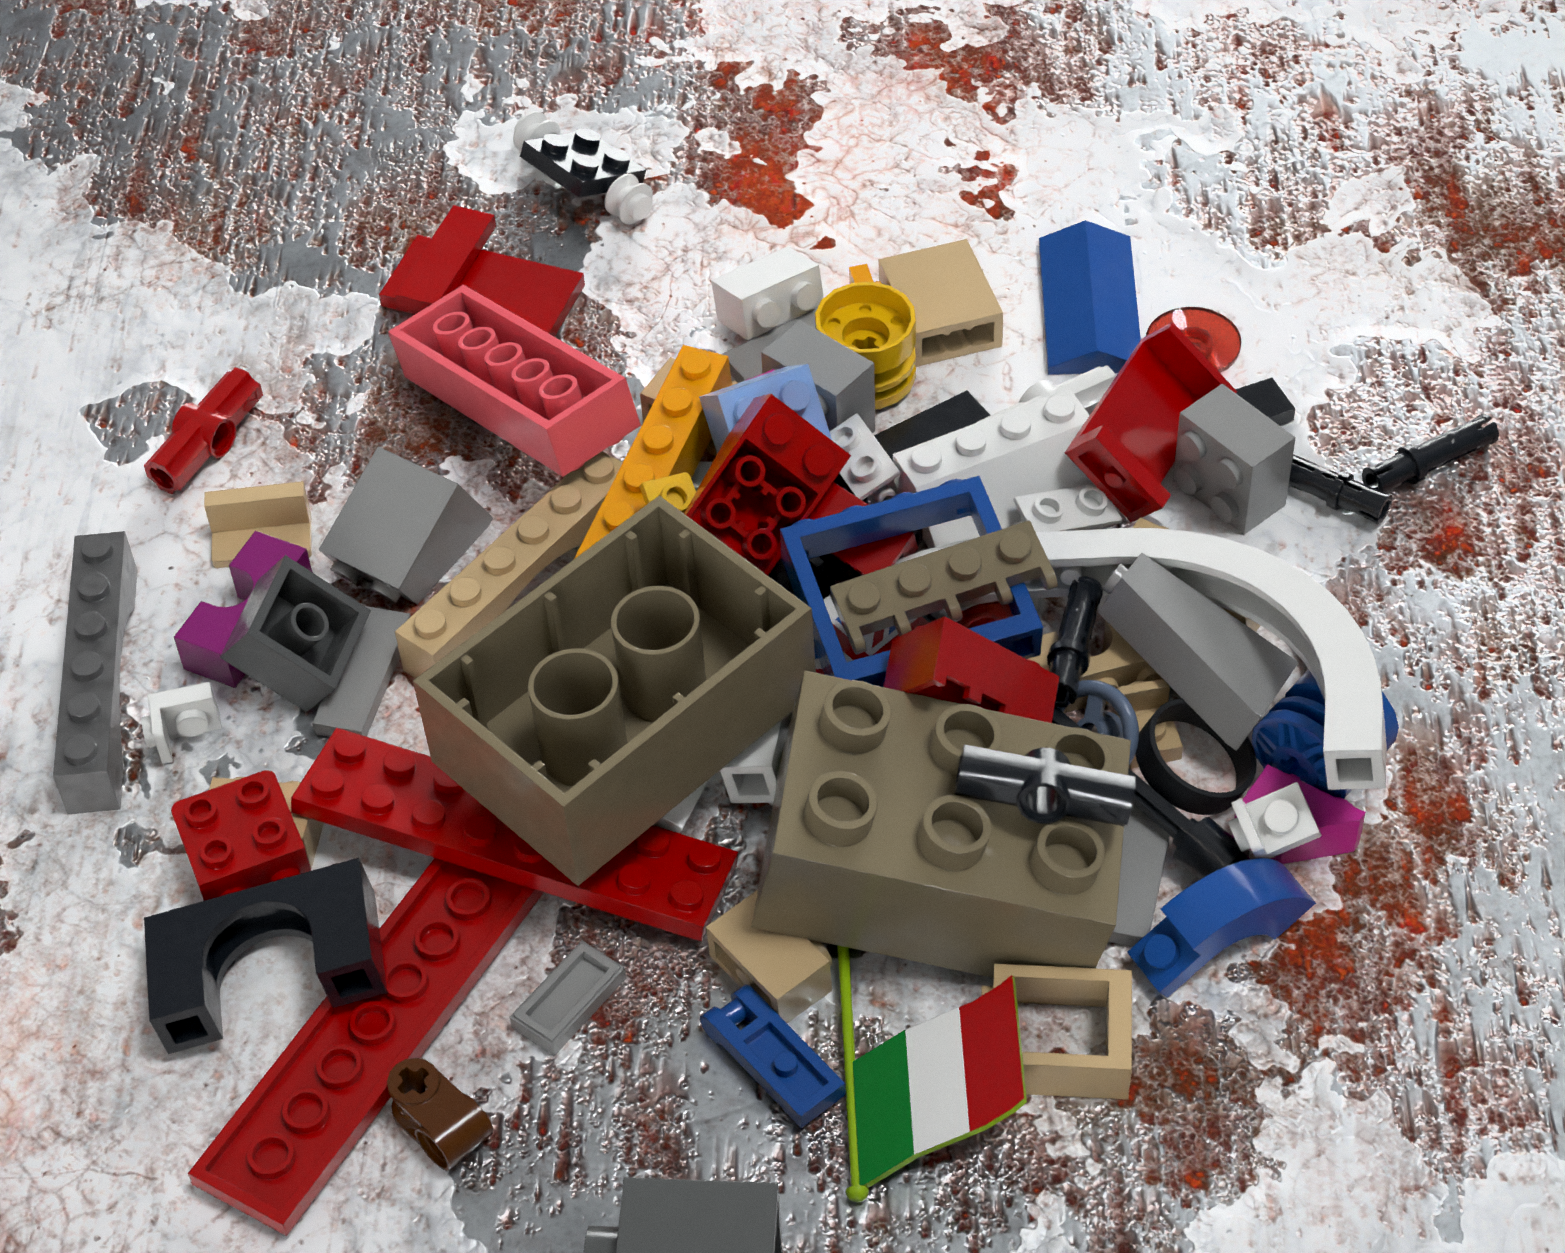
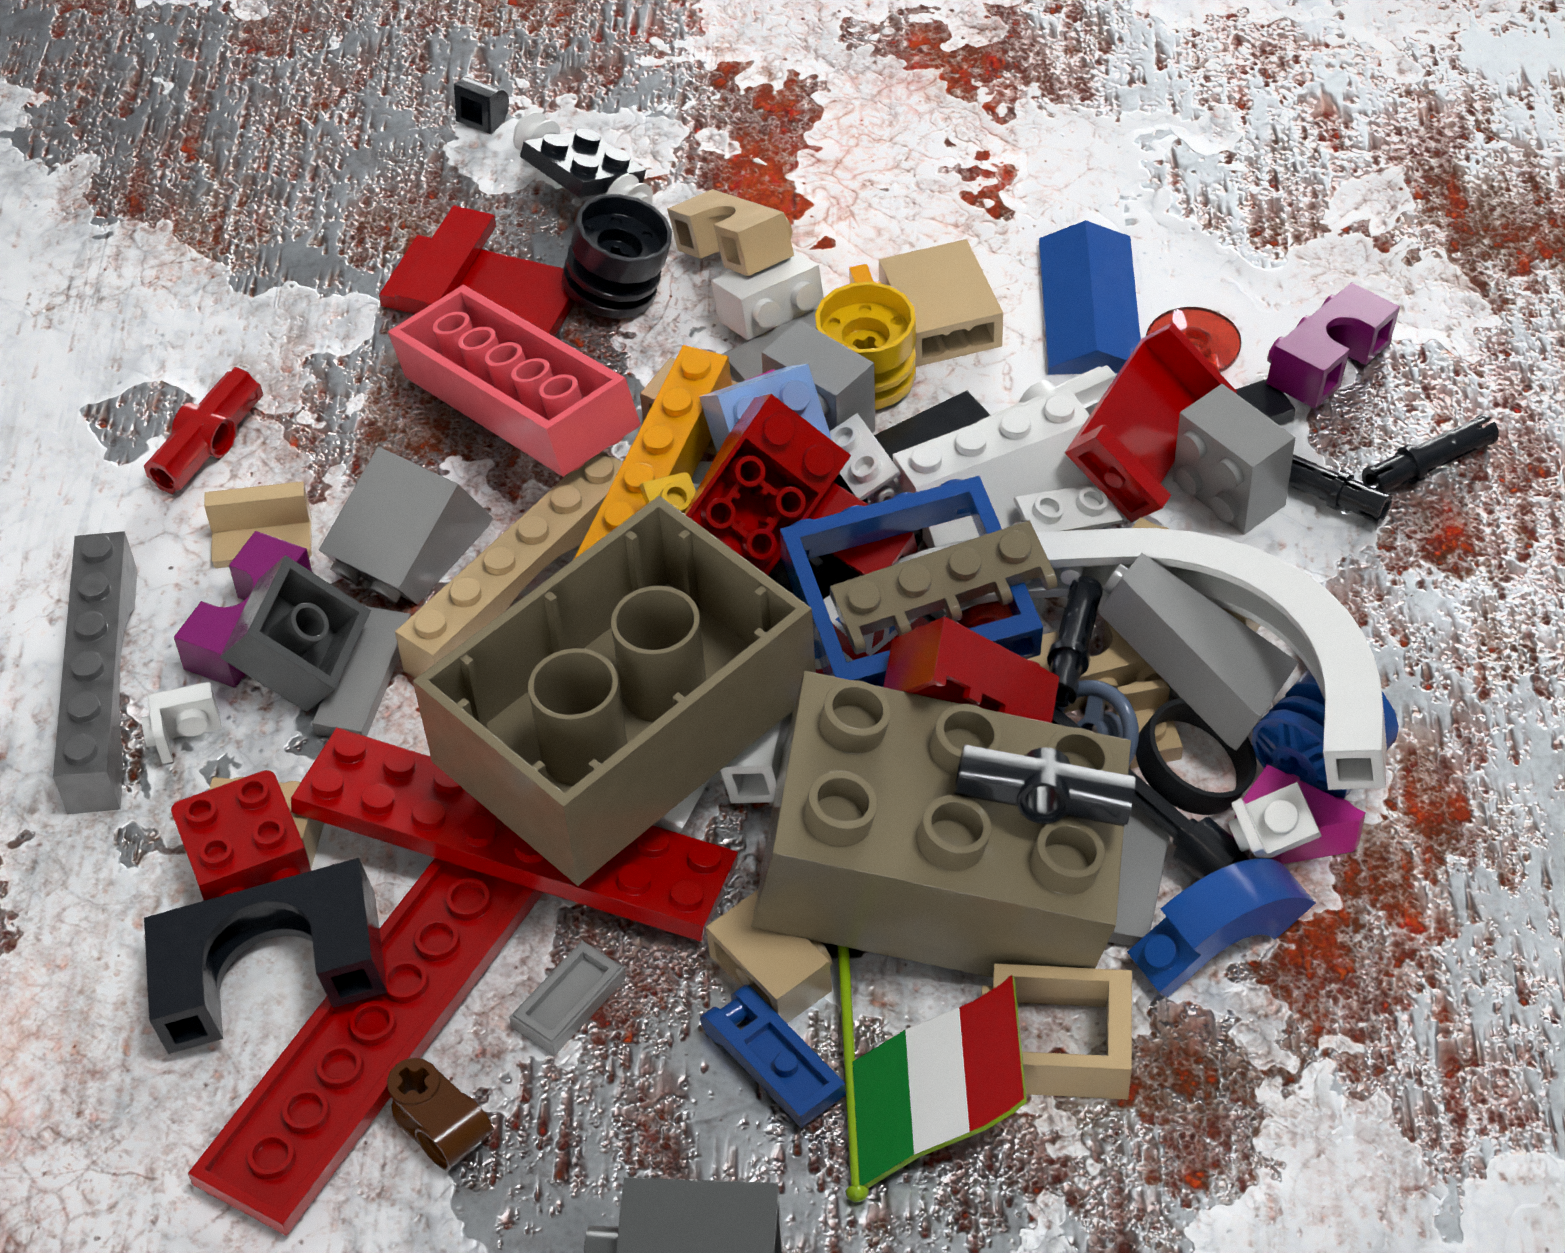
(480, 104): none -> black brick
(616, 255): none -> black wheel
(742, 231): none -> tan arch
(1315, 354): none -> magenta arch

